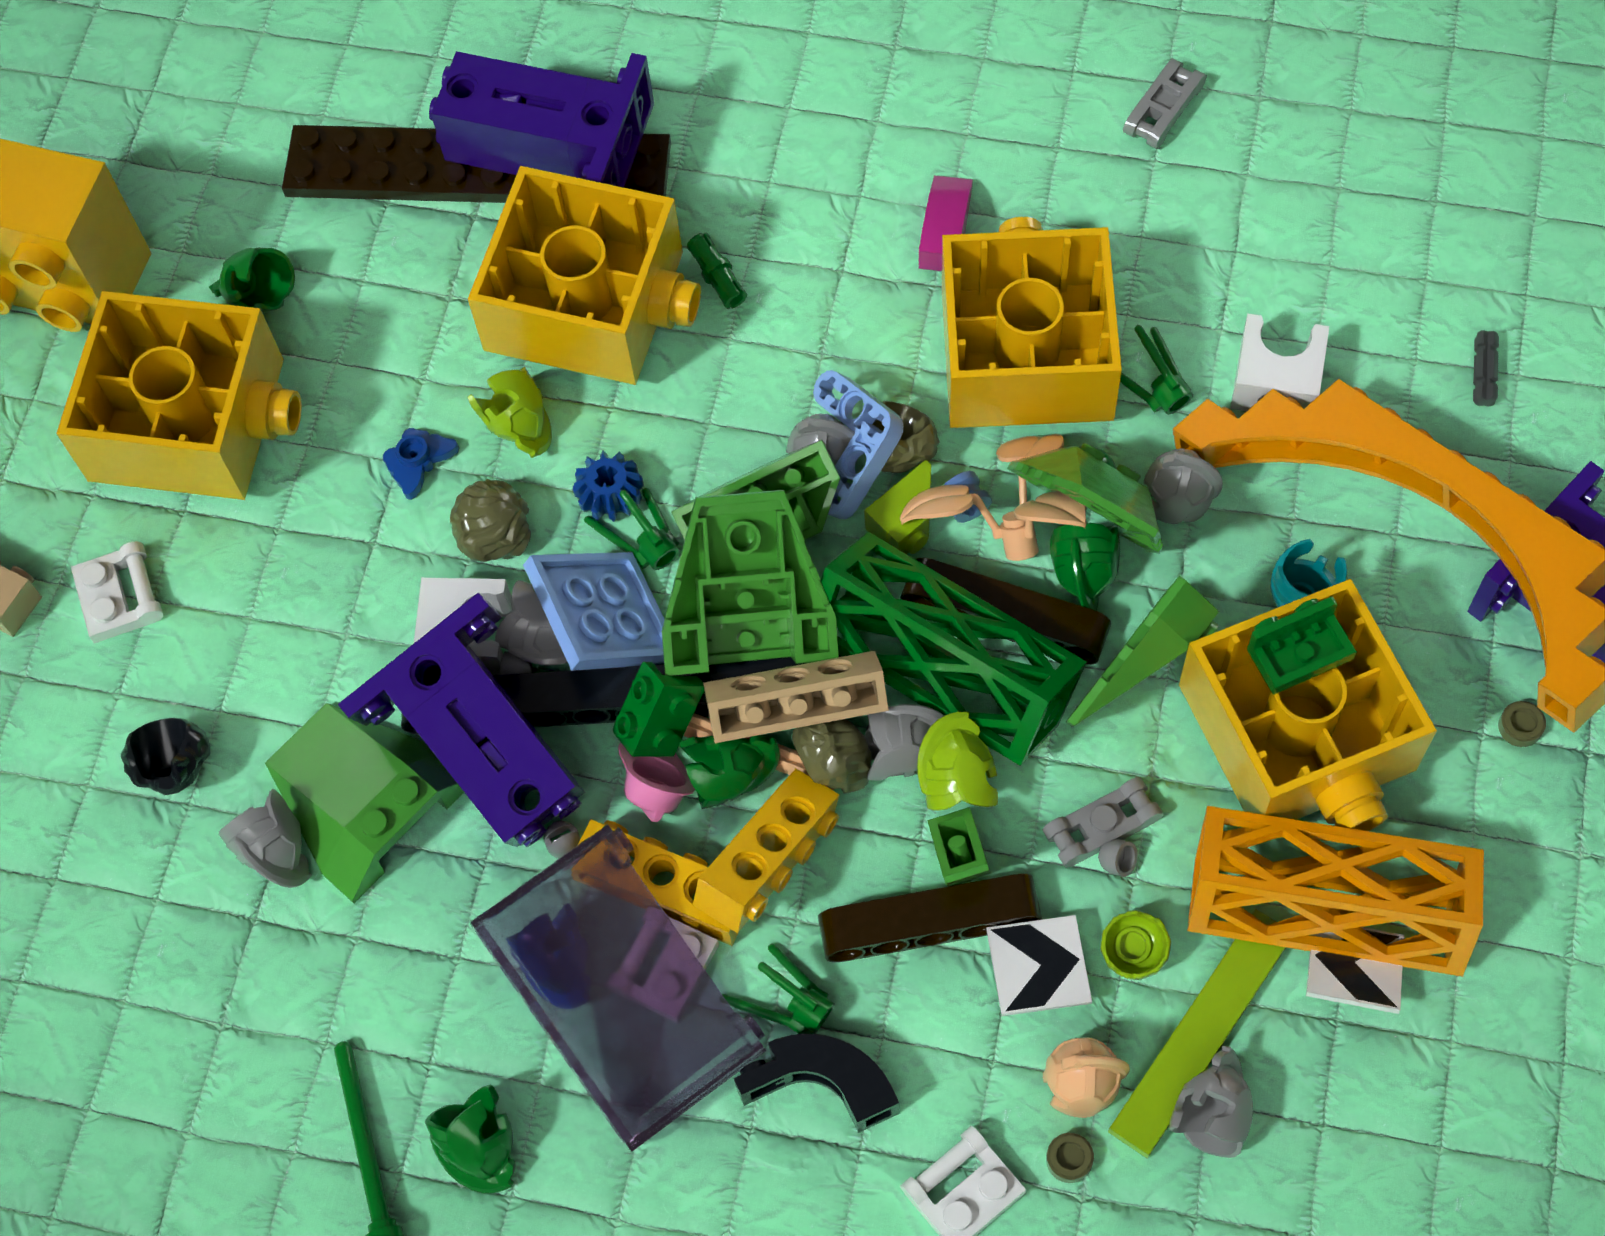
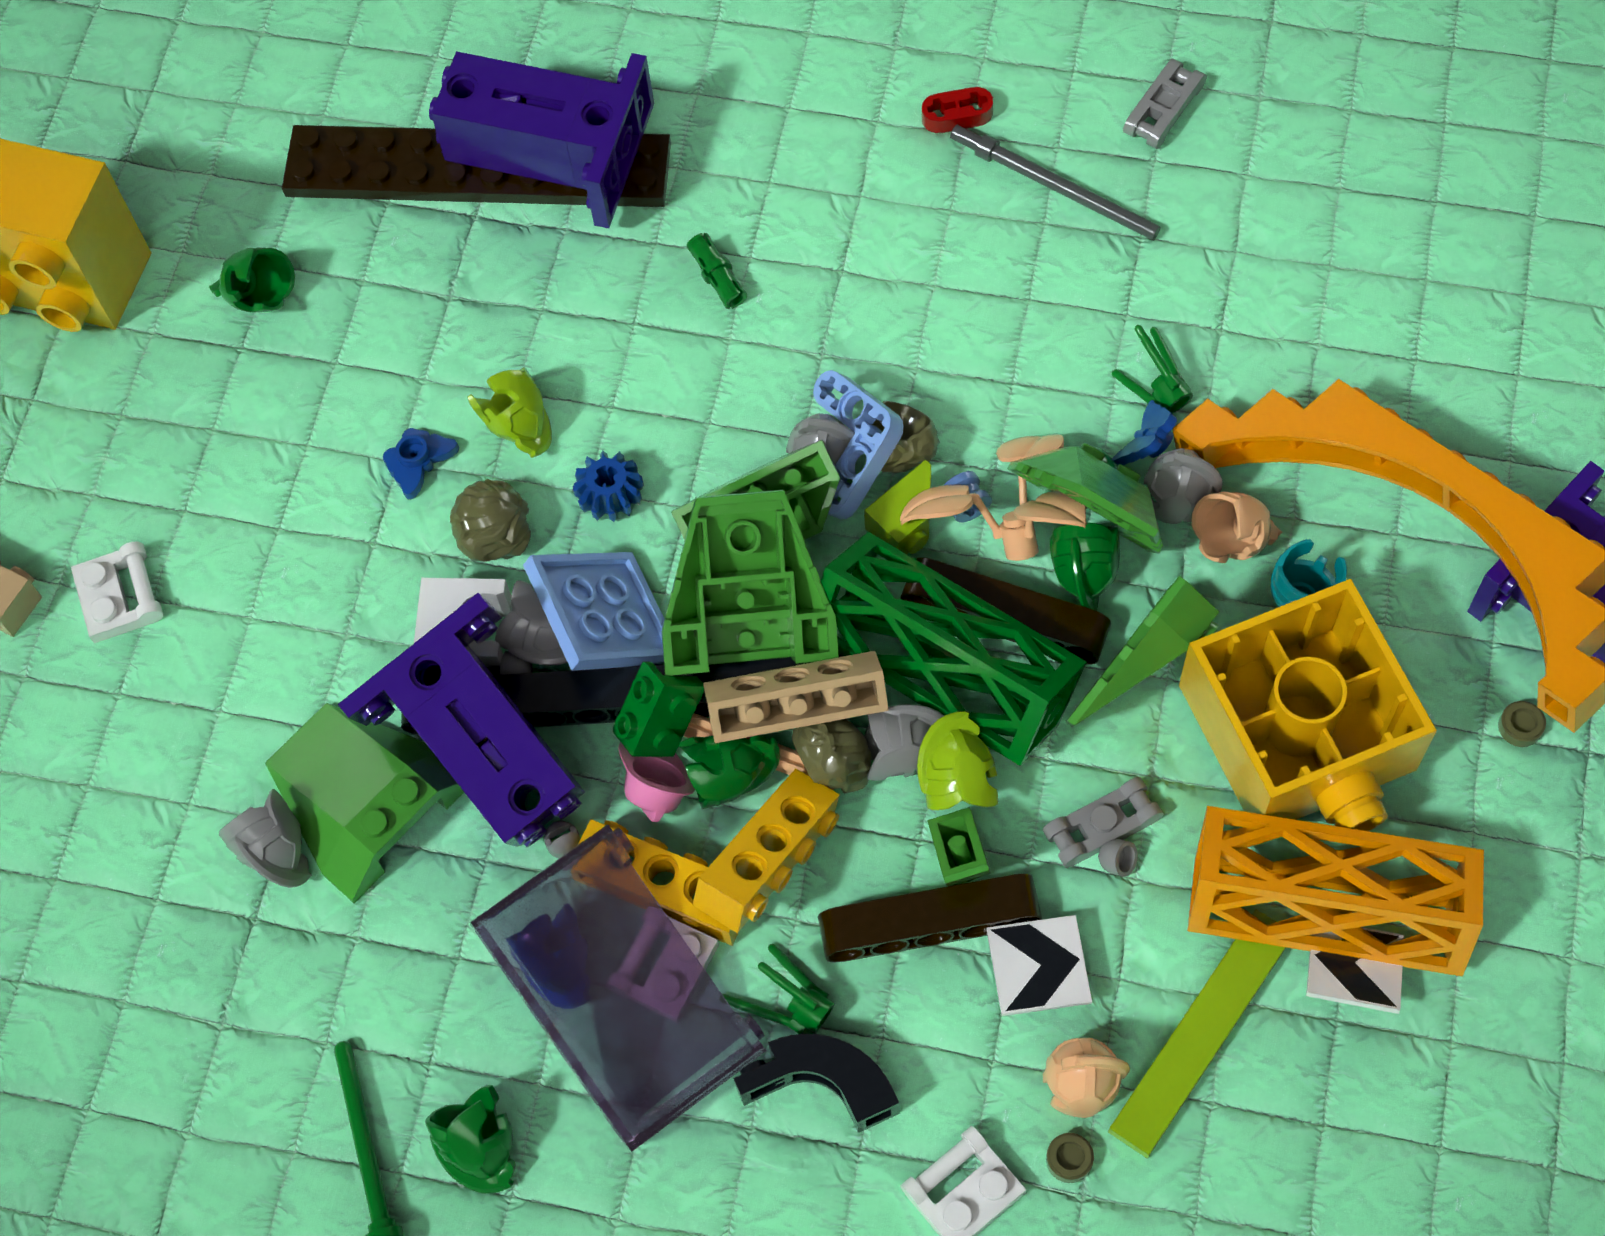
(165, 755): black hair -> none
(176, 396): yellow brick -> none
(581, 276): yellow brick -> none
(656, 546): green plant -> none
(944, 215): dark pink slope -> none
(957, 109): none -> red beam
(990, 149): none -> dark grey bar
(1030, 326): yellow brick -> none
(1135, 945): lime hair -> none
(1152, 438): none -> blue animal
(1215, 1107): light grey helmet -> none
(1232, 526): none -> light nougat helmet
(1263, 370): white piece -> none
(1300, 645): green bracket -> none
(1485, 368): dark grey axle -> none

